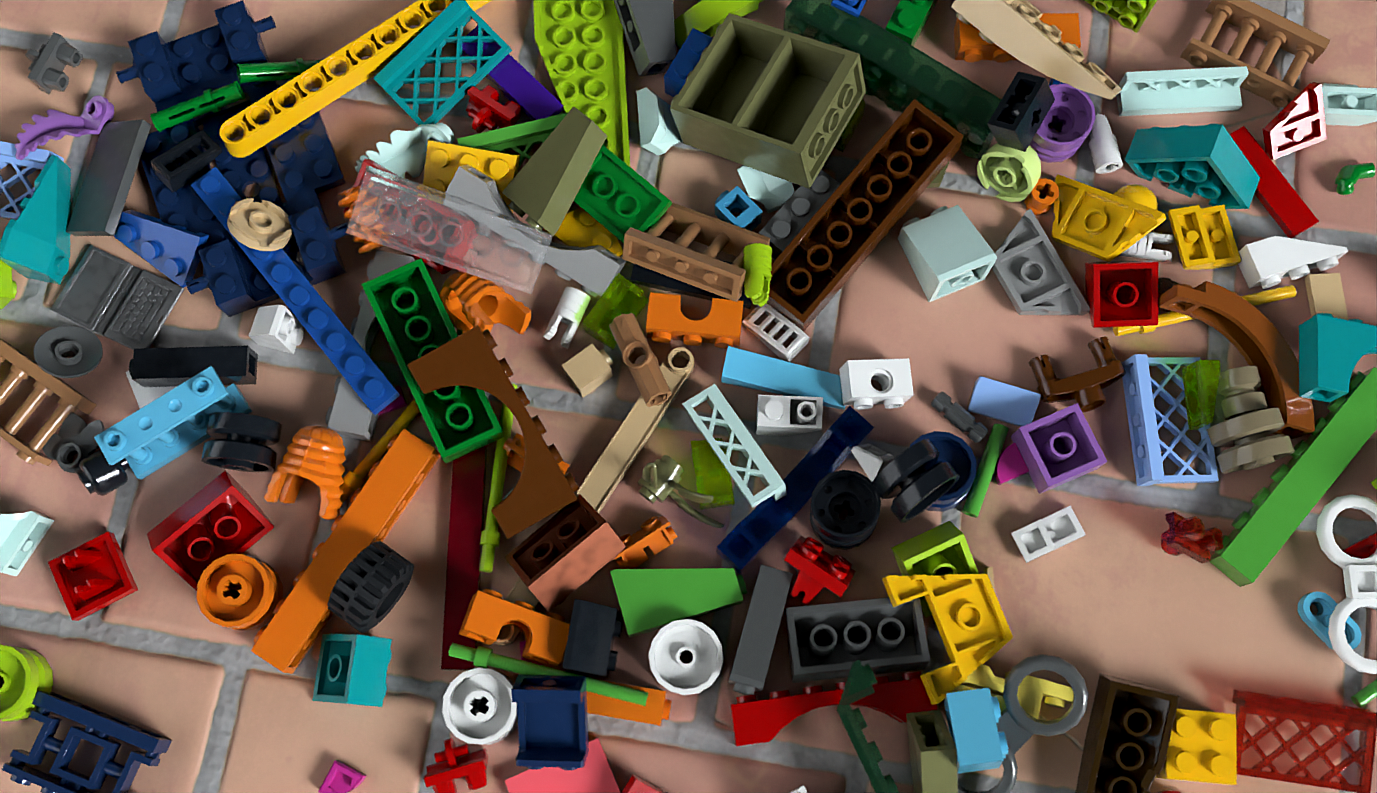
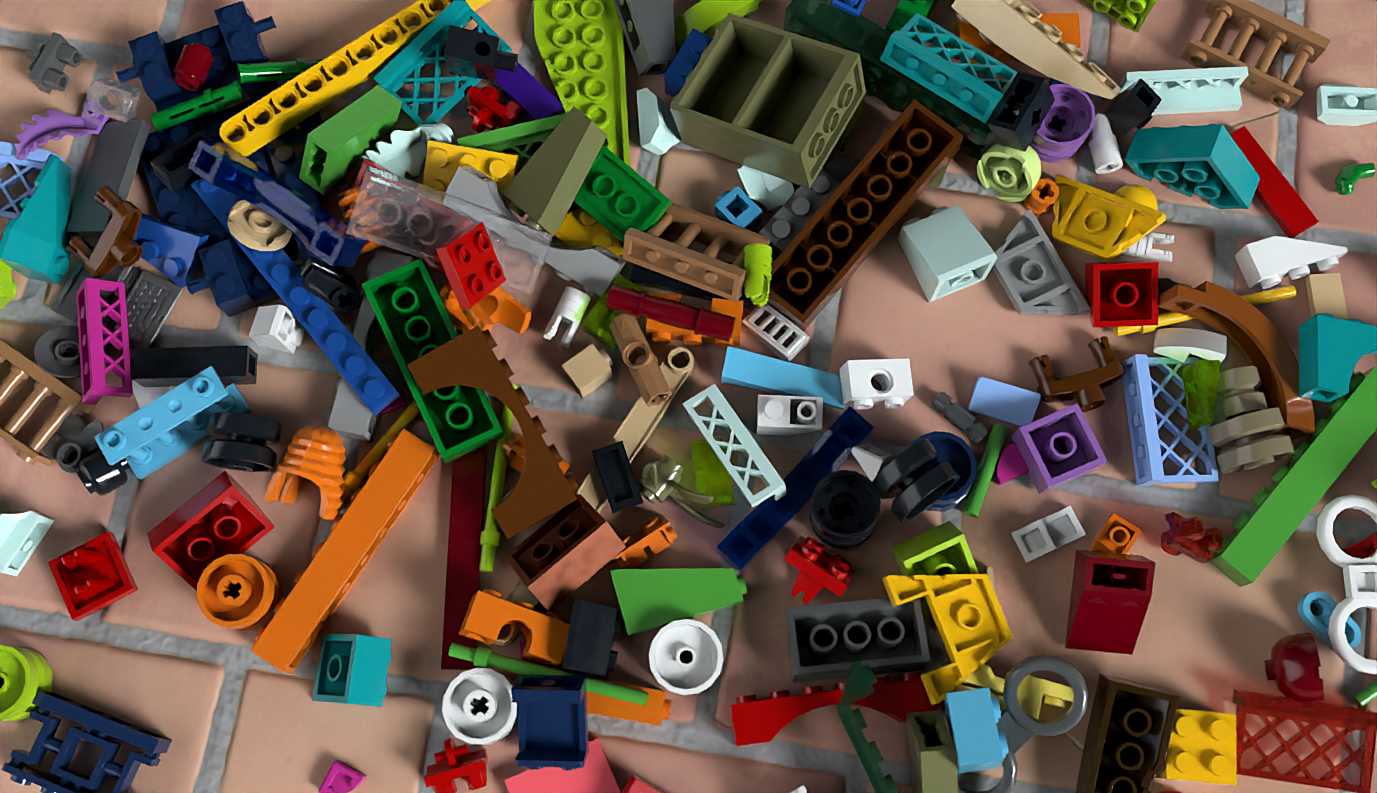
(92, 343): none -> dark pink fence
(116, 242): none -> reddish brown connector
(126, 94): none -> clear brick
(193, 66): none -> dark red brick
(314, 226): none -> clear blue arch
(330, 285): none -> black piece
(346, 136): none -> bright green slope
(370, 586): black tyre -> none
(470, 265): none -> red plate
(476, 54): none -> black torso
(617, 477): none -> black tile
(670, 312): none -> dark red piece
(760, 630): dark grey slope -> none
(937, 72): none -> teal fence
(1108, 601): none -> dark red slope
(1115, 535): none -> orange slope
(1133, 107): none -> black brick
(1180, 342): none -> white slope
(1204, 237): yellow slope -> none
(1296, 668): none -> dark red cylinder
(1297, 124): wing -> none

